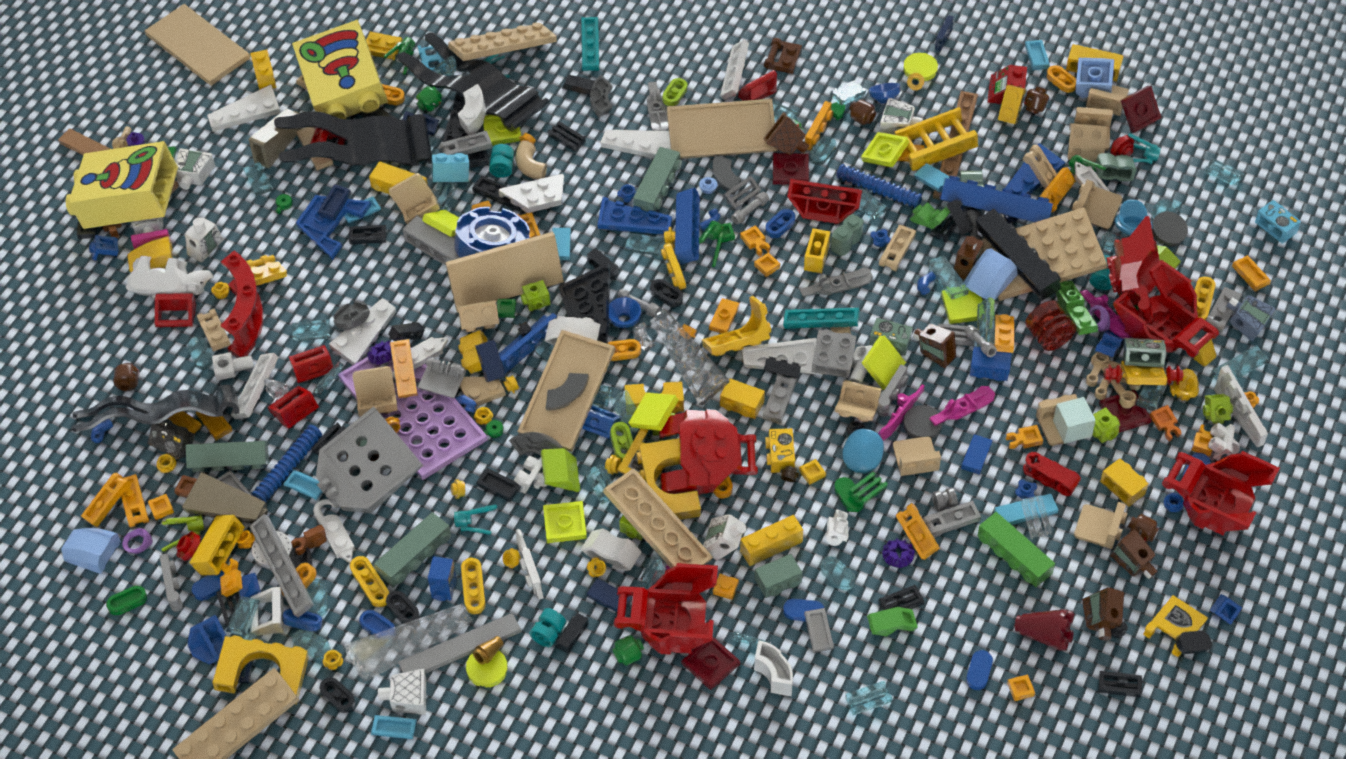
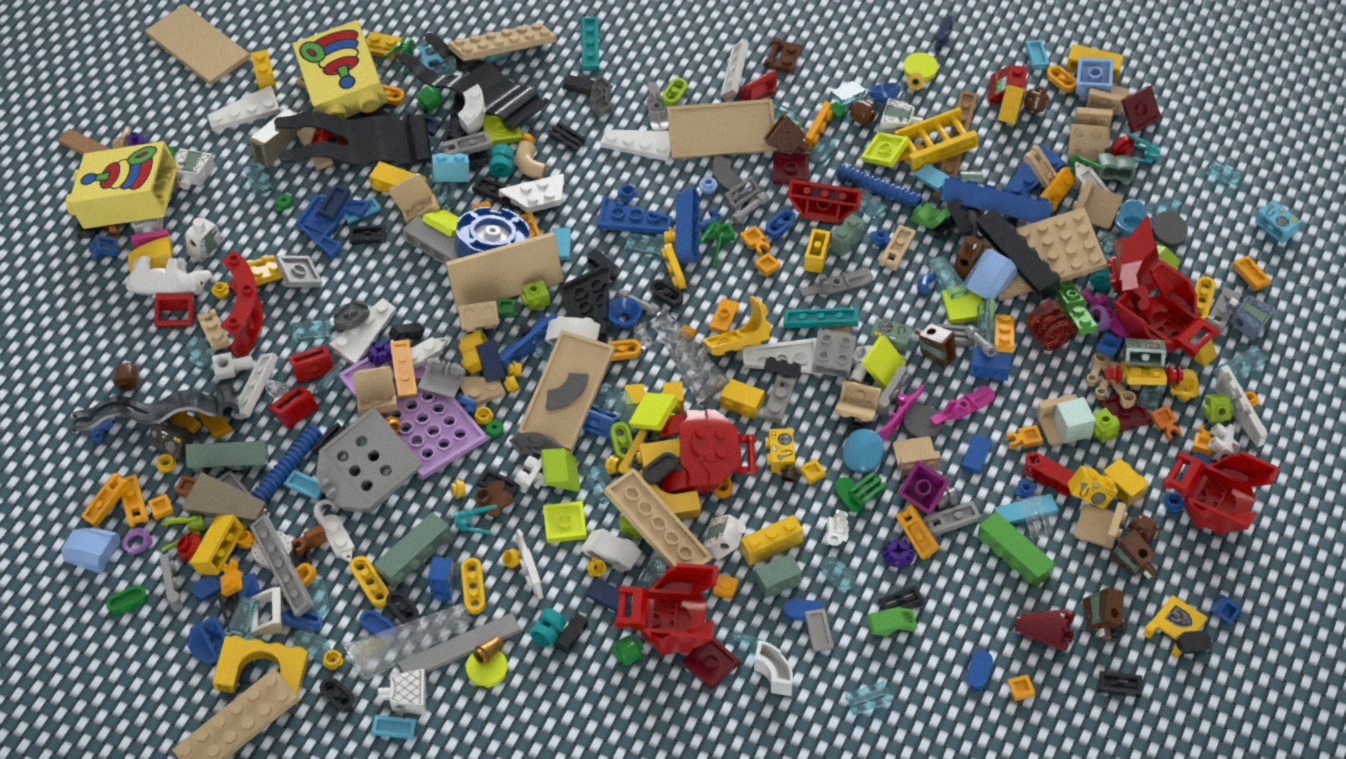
(298, 271): none -> light grey plate
(494, 495): none -> reddish brown plate
(514, 369): none -> yellow plate
(657, 179): sand green brick -> none
(660, 468): none -> black tile
(924, 487): none -> magenta slope
(1092, 487): none -> yellow brick

